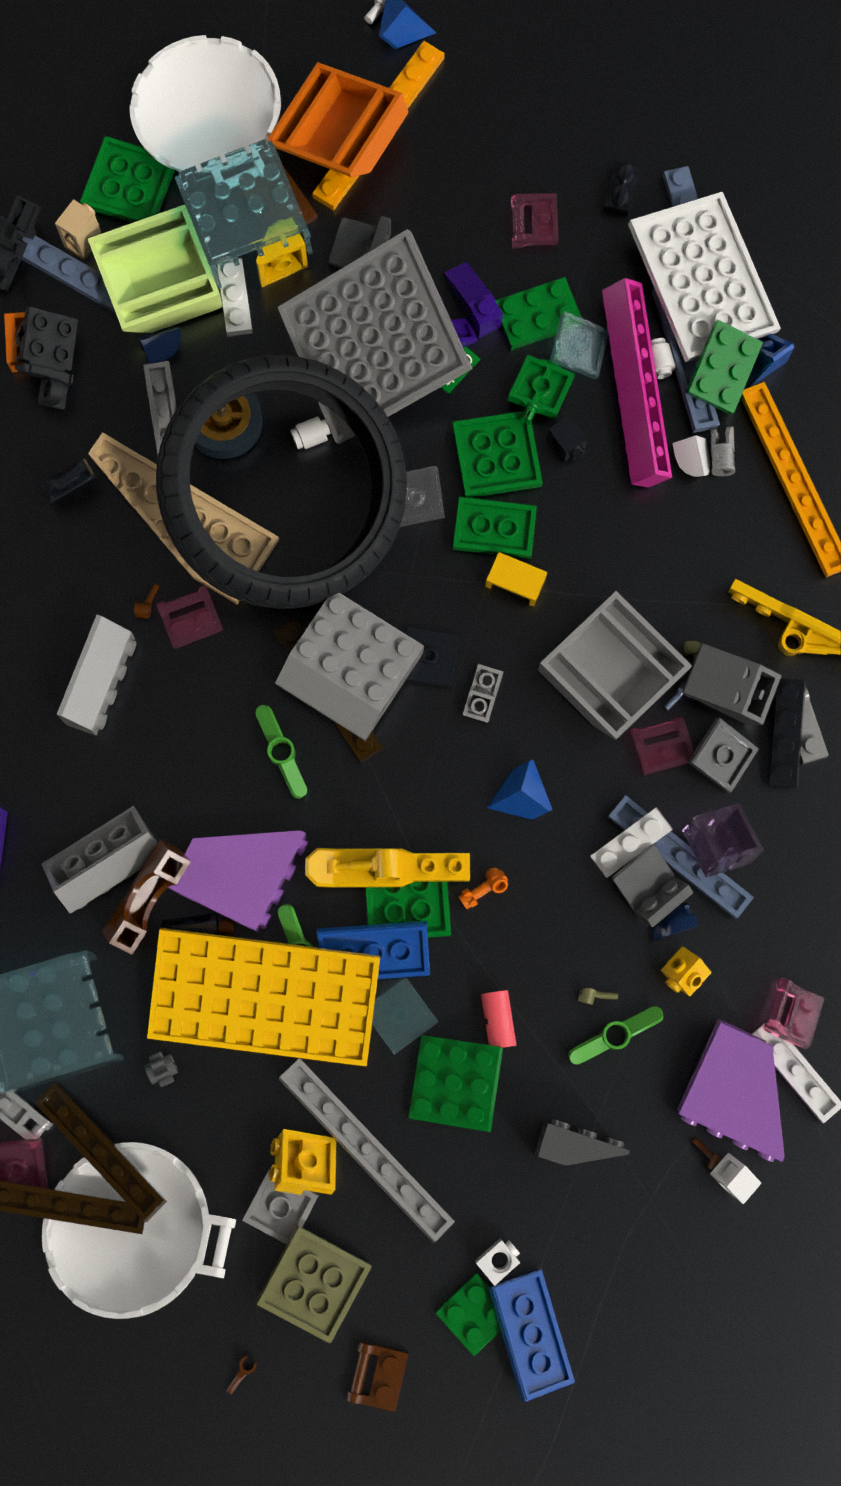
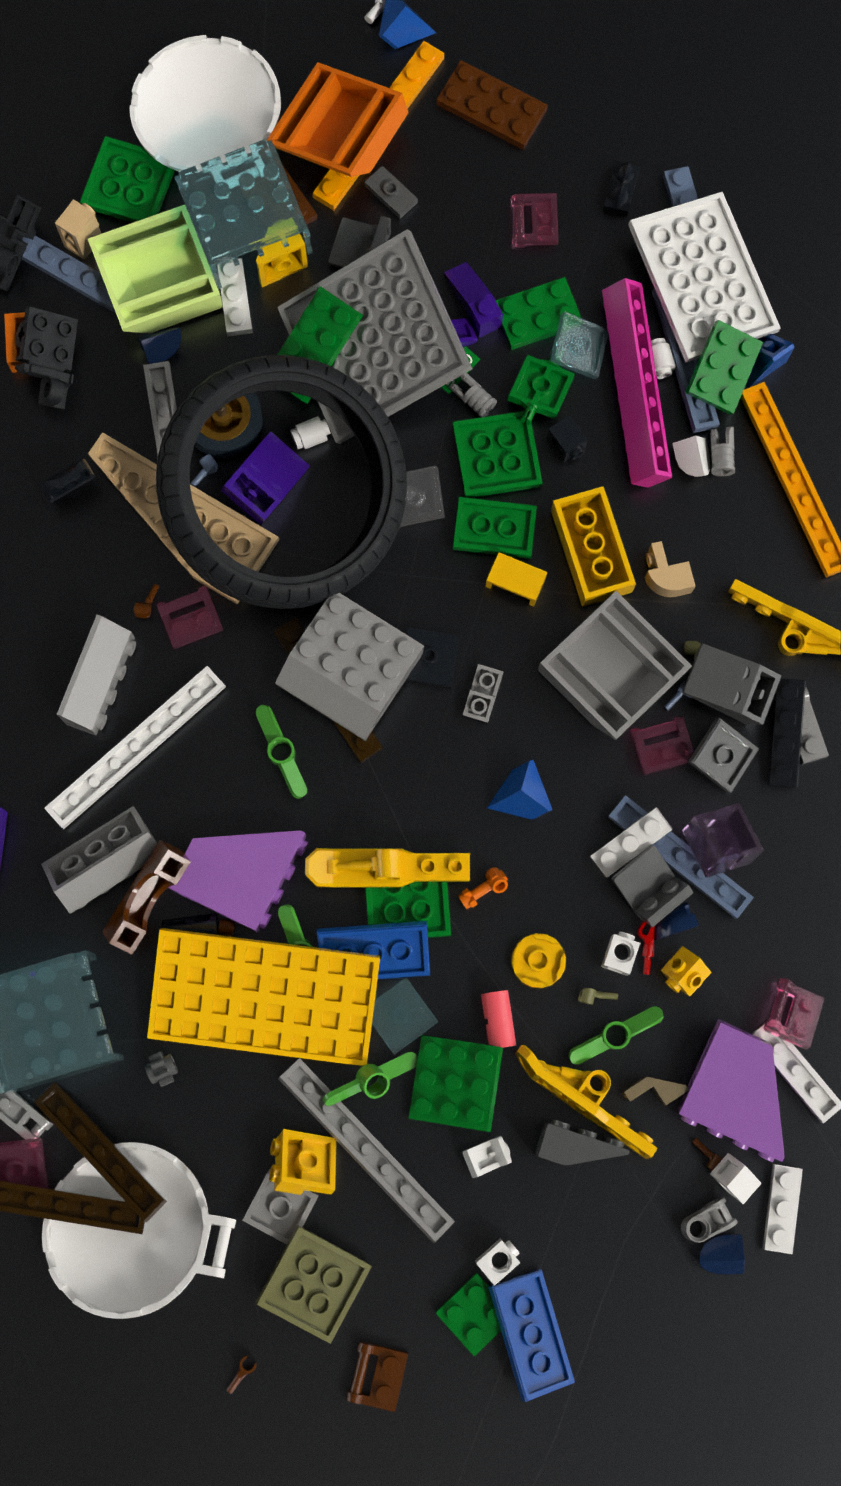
(135, 747): none -> white plate
(209, 466): none -> sand blue hand
(265, 478): none -> dark purple slope
(321, 330): none -> green plate
(385, 1072): none -> bright green piece
(391, 192): none -> dark grey plate
(475, 397): none -> light grey hinge
(487, 1156): none -> white bracket
(492, 104): none -> reddish brown plate
(538, 960): none -> yellow tile
(575, 1090): none -> yellow piece
(592, 546): none -> yellow brick
(614, 964): none -> white brick
(648, 947): none -> red hand
(664, 1090): none -> dark tan slope
(665, 579): none -> tan brick
(713, 1219): none -> light grey piece
(723, 1255): none -> dark blue brick
(782, 1209): none -> white plate

